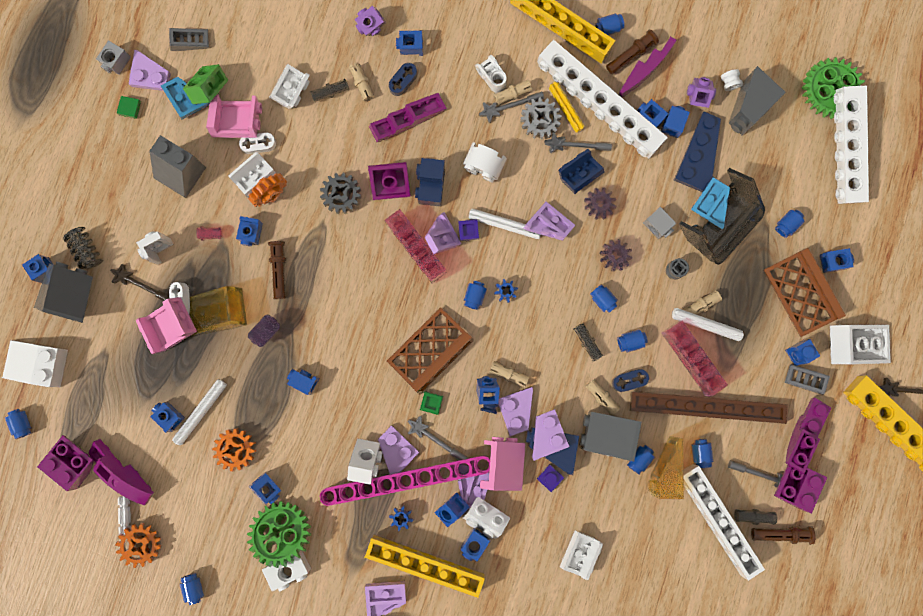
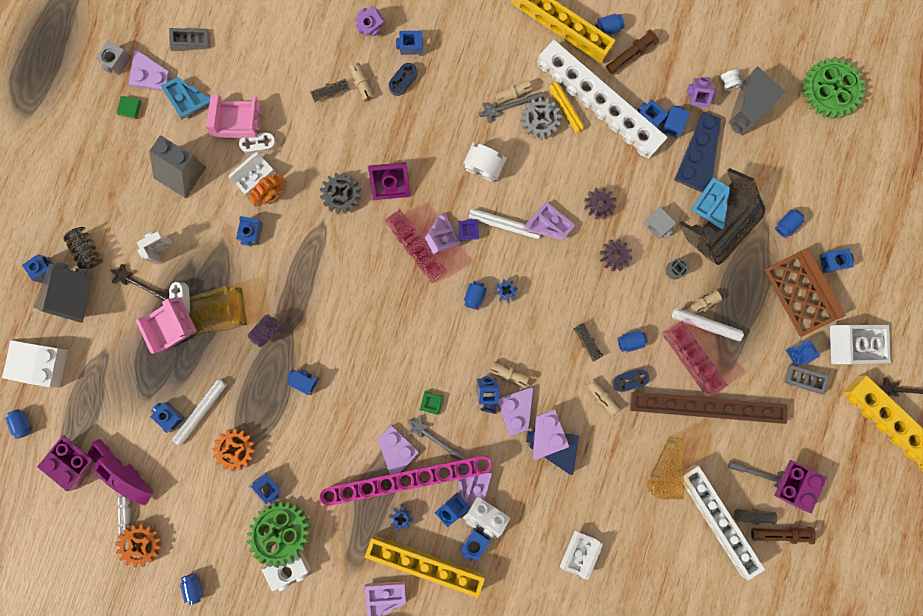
(205, 84): bright green brick -> none
(208, 233): clear pink pin -> none
(277, 259): reddish brown pin -> none
(289, 87): white bracket -> none
(363, 461): white brick -> none
(408, 117): magenta slope -> none
(431, 177): dark blue brick -> none
(441, 362): dark orange fence -> none
(490, 71): white piece -> none
(505, 465): bright pink panel -> none
(550, 478): dark purple plate -> none
(558, 143): flat silver piece -> none
(580, 171): dark blue bracket -> none
(604, 298): blue brick -> none
(610, 435): dark grey slope -> none
(643, 459): blue brick -> none
(644, 70): magenta slope -> none
(702, 453): blue brick -> none
(805, 435): magenta slope -> none
(858, 136): white brick -> none

